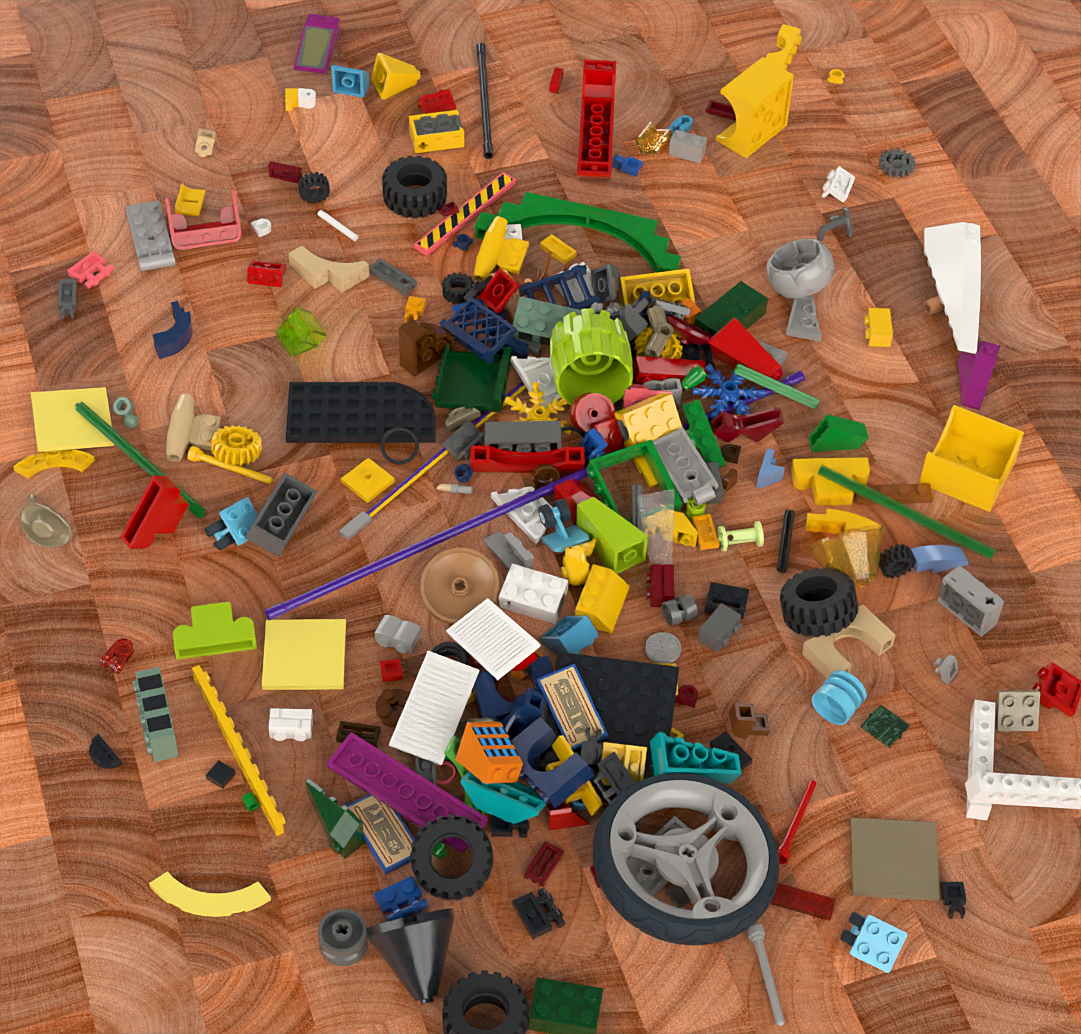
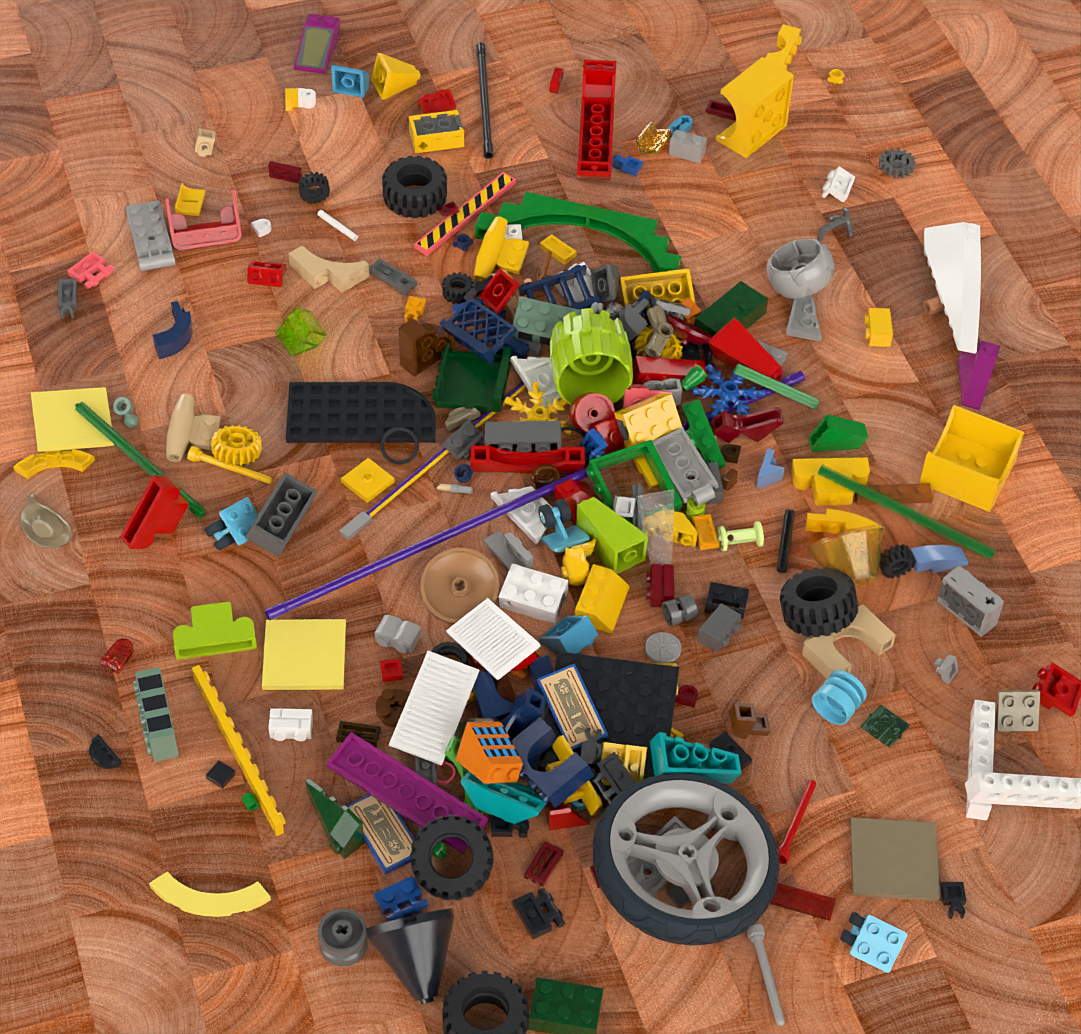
(624, 505): none -> tile

